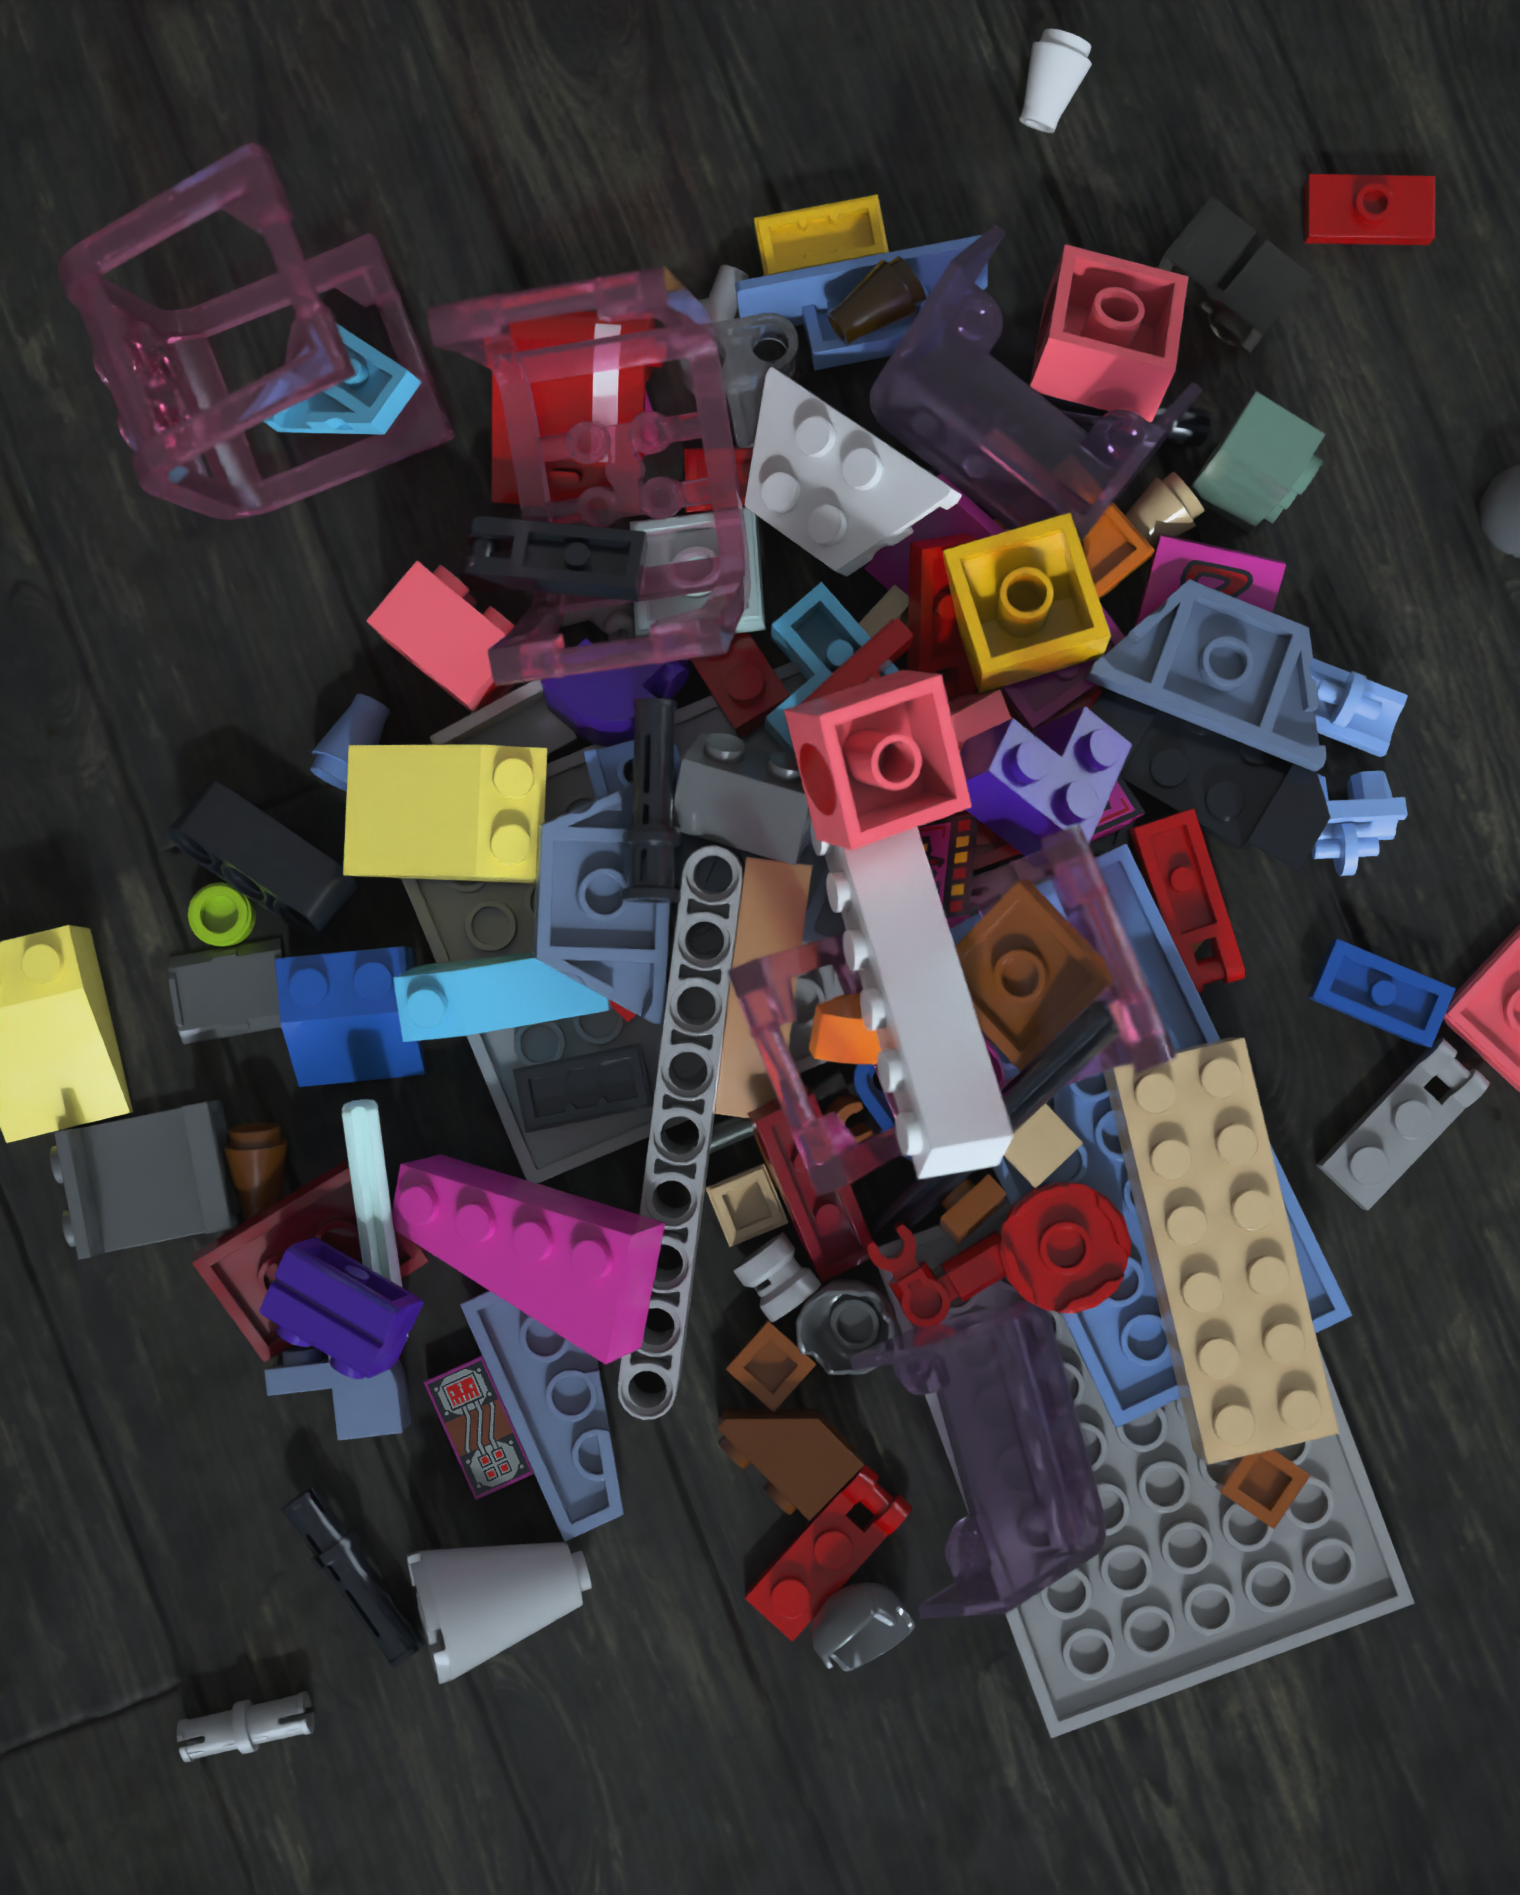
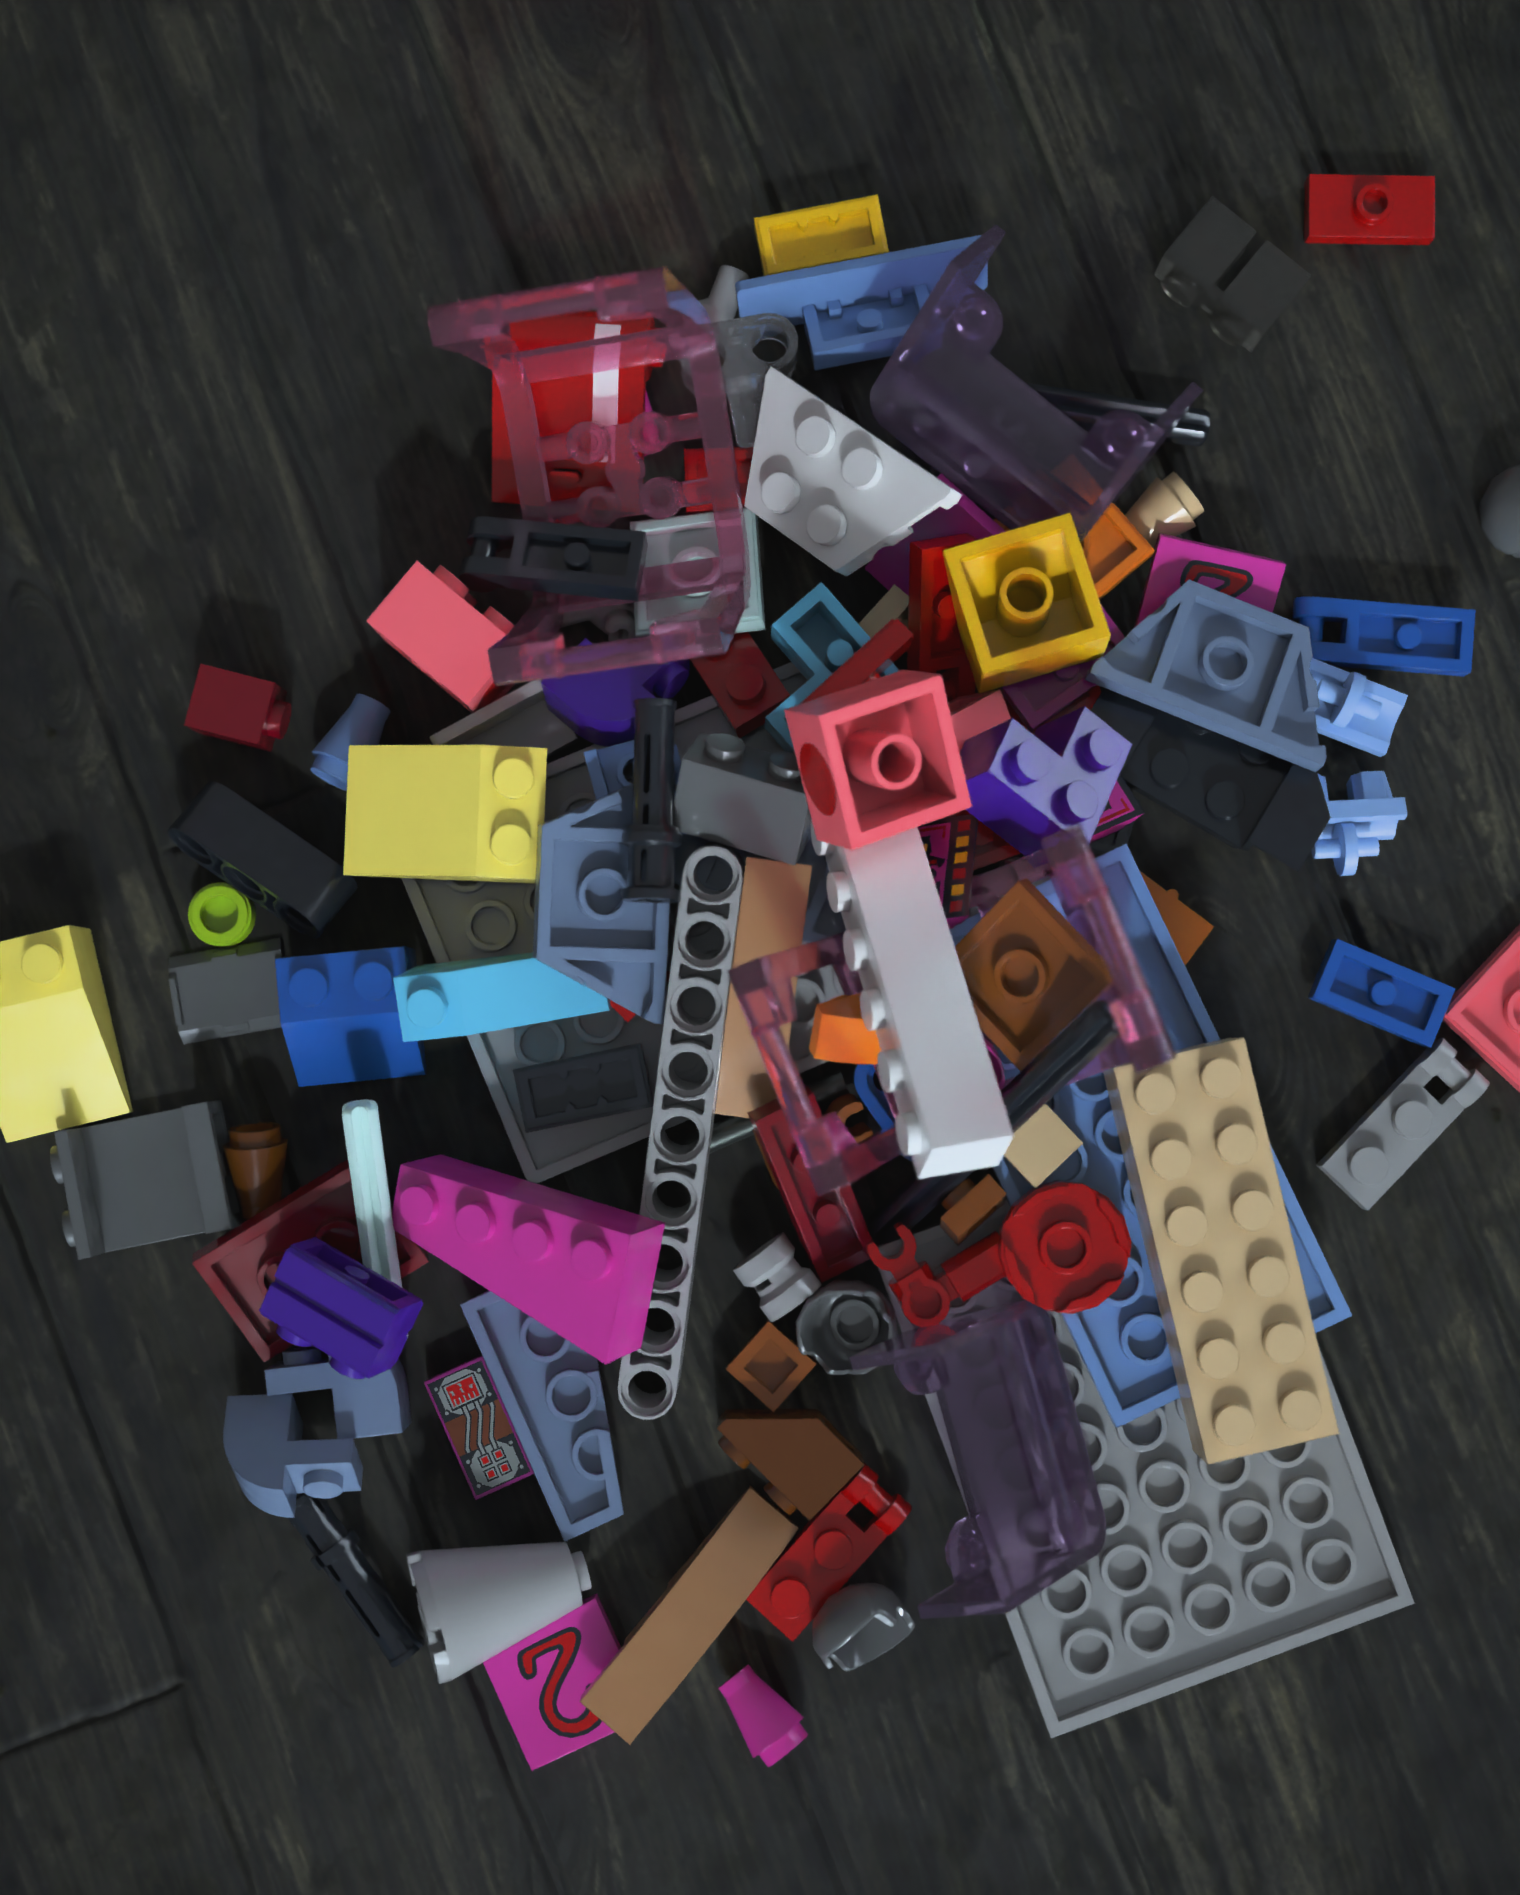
(147, 382): clear pink windscreen -> none
(238, 708): none -> dark red brick
(245, 1726): light grey pin -> none
(274, 1462): none -> sand blue brick
(357, 405): medium azure wing -> none
(545, 1678): none -> dark pink tile
(689, 1614): none -> medium nougat slope
(747, 1204): tan tile -> none
(763, 1716): none -> dark pink cone
(878, 301): dark brown cone -> none
(1054, 75): white cone -> none
(1109, 333): coral brick -> none
(1188, 895): red plate -> none
(1259, 465): sand green brick -> none
(1263, 1484): dark orange plate -> none
(1390, 635): none -> blue plate

